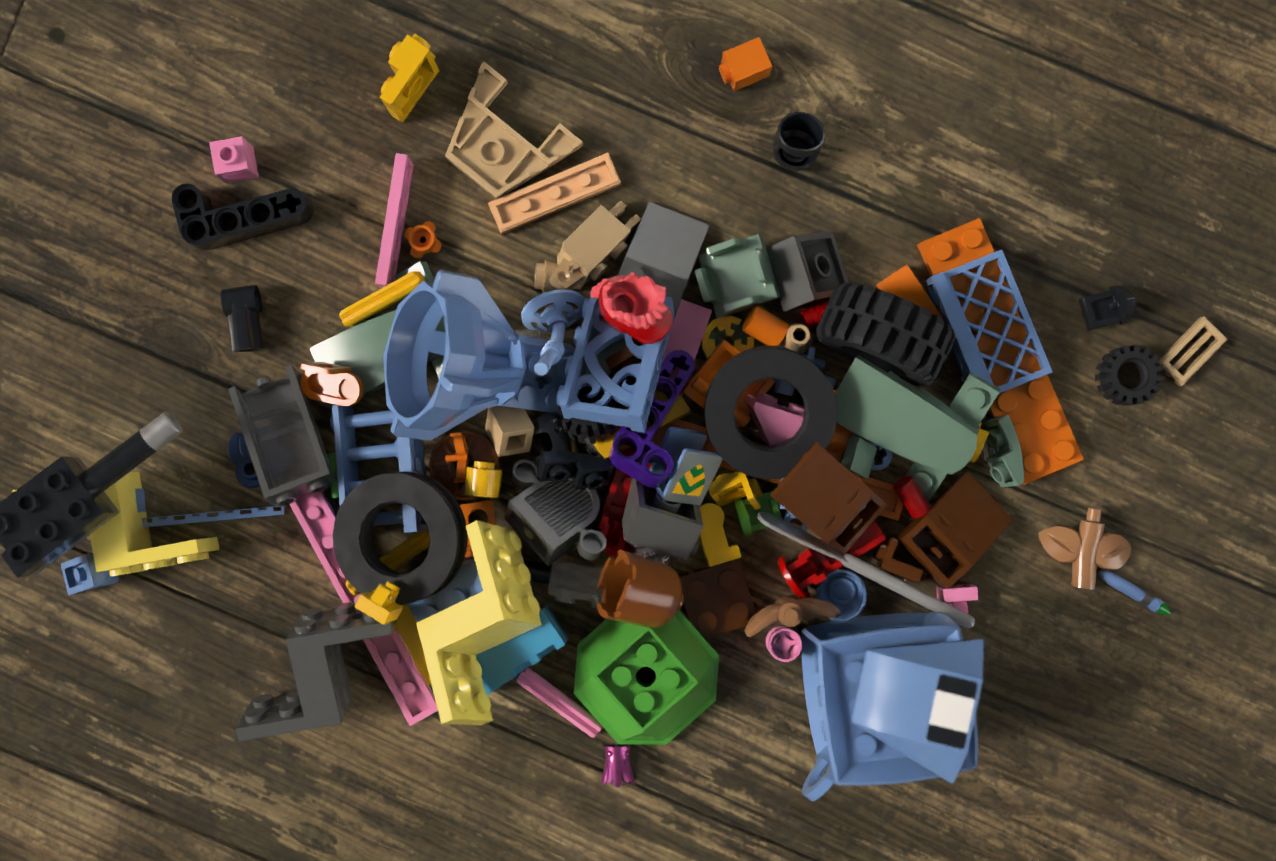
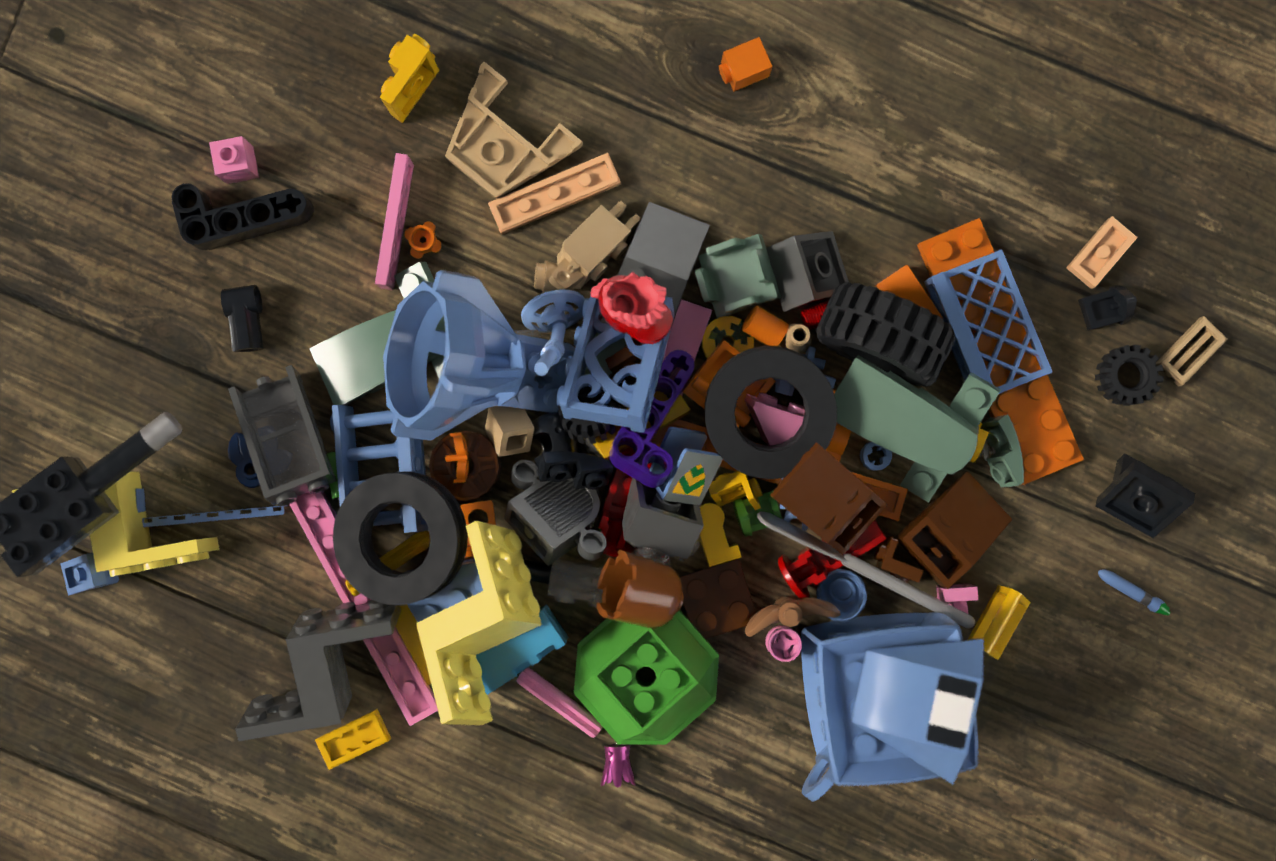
(331, 383): bracket -> none
(353, 739): none -> yellow plate
(381, 299): yellow axle -> none
(381, 603): yellow tile -> none
(483, 480): yellow plate -> none
(802, 131): black helmet -> none
(859, 457): sand green tile -> none
(913, 496): red piece -> none
(1000, 620): none -> yellow tile
(1085, 548): medium nougat plant -> none
(1101, 252): none -> light nougat plate
(1143, 497): none -> black bracket

